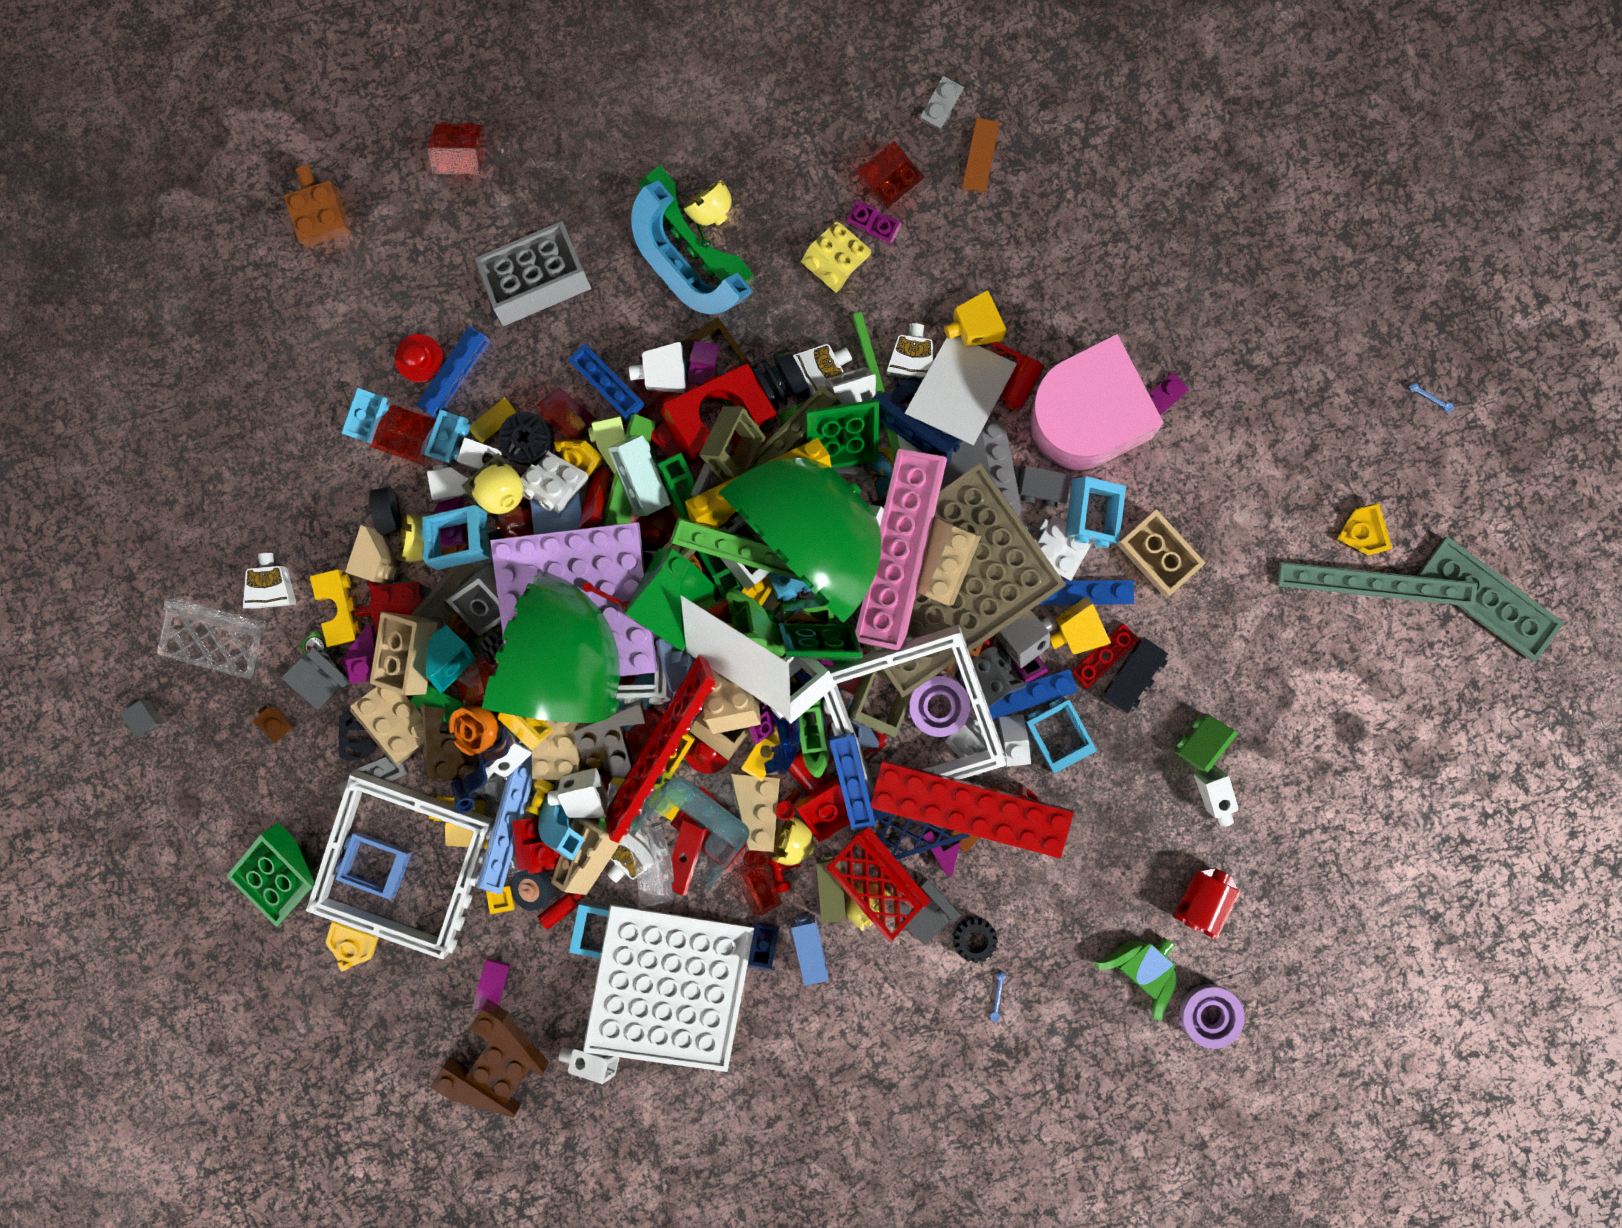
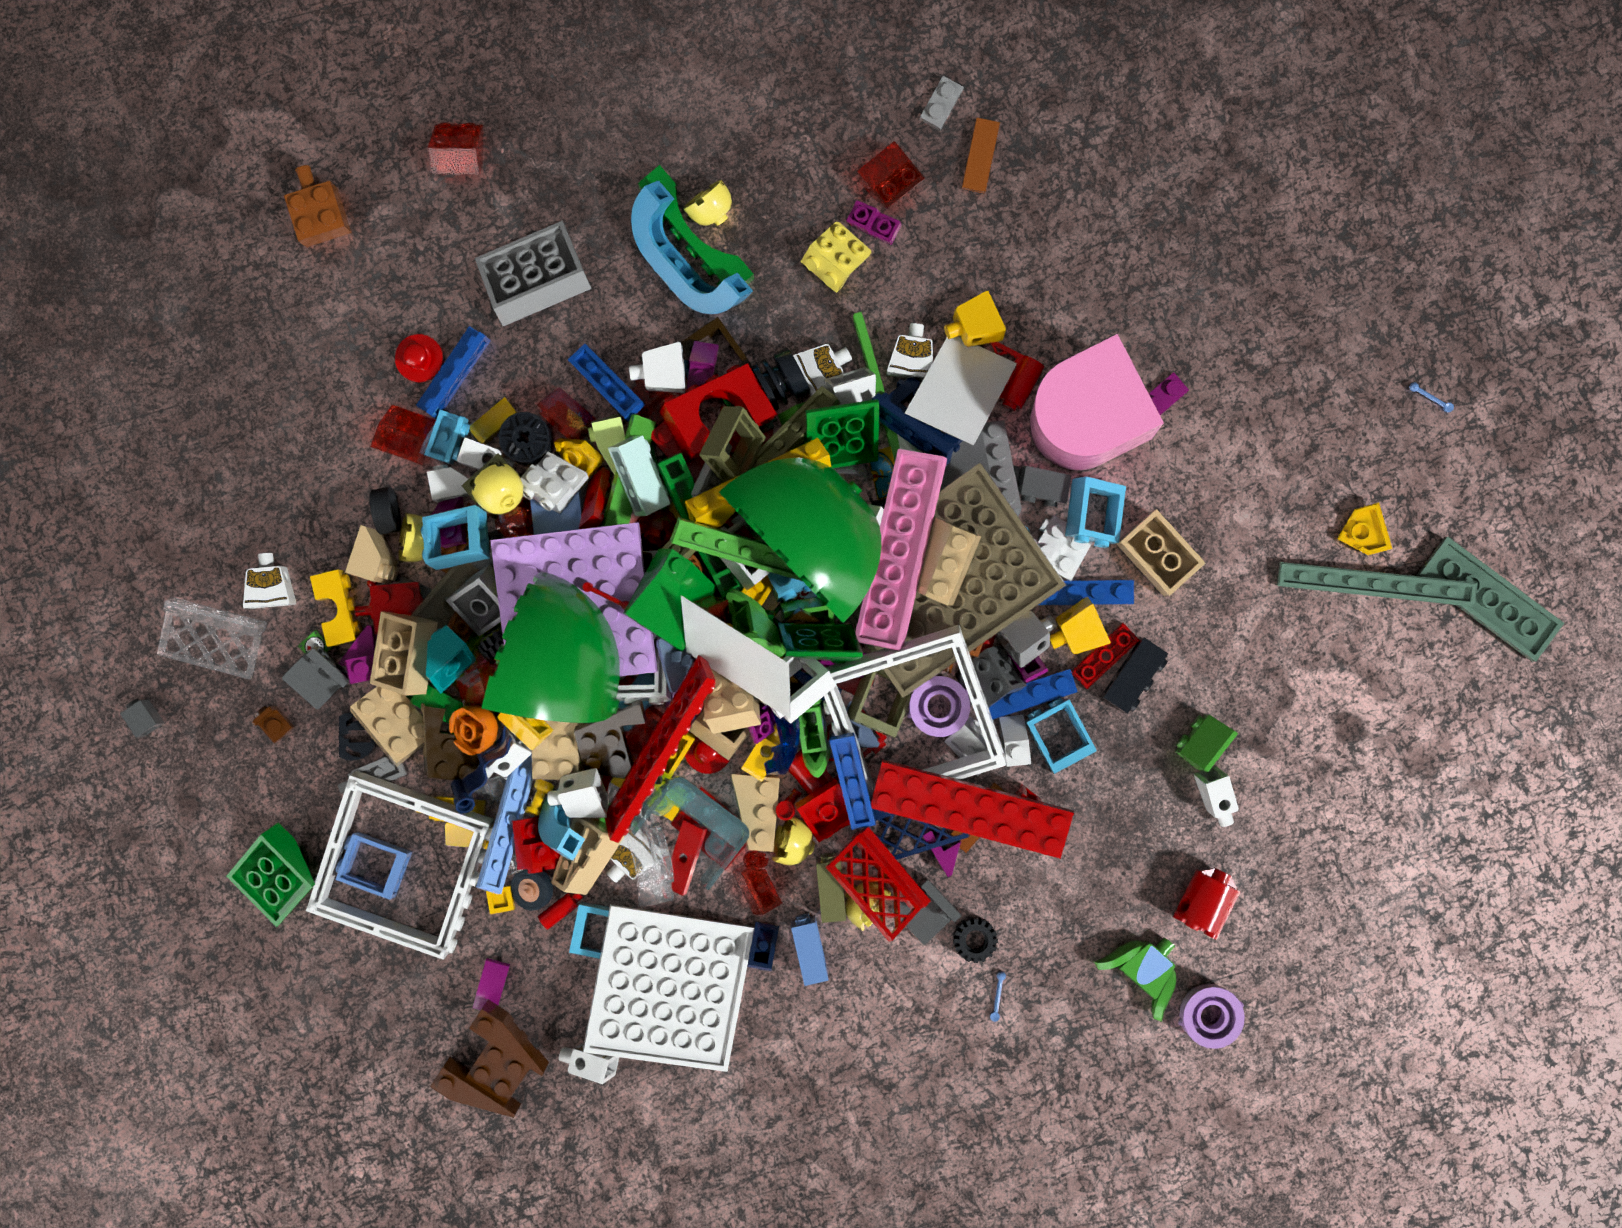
(350, 945): yellow plate -> none
(364, 415): medium azure bracket -> none
(705, 242): dark green hinge -> none
(777, 869): red piece -> none

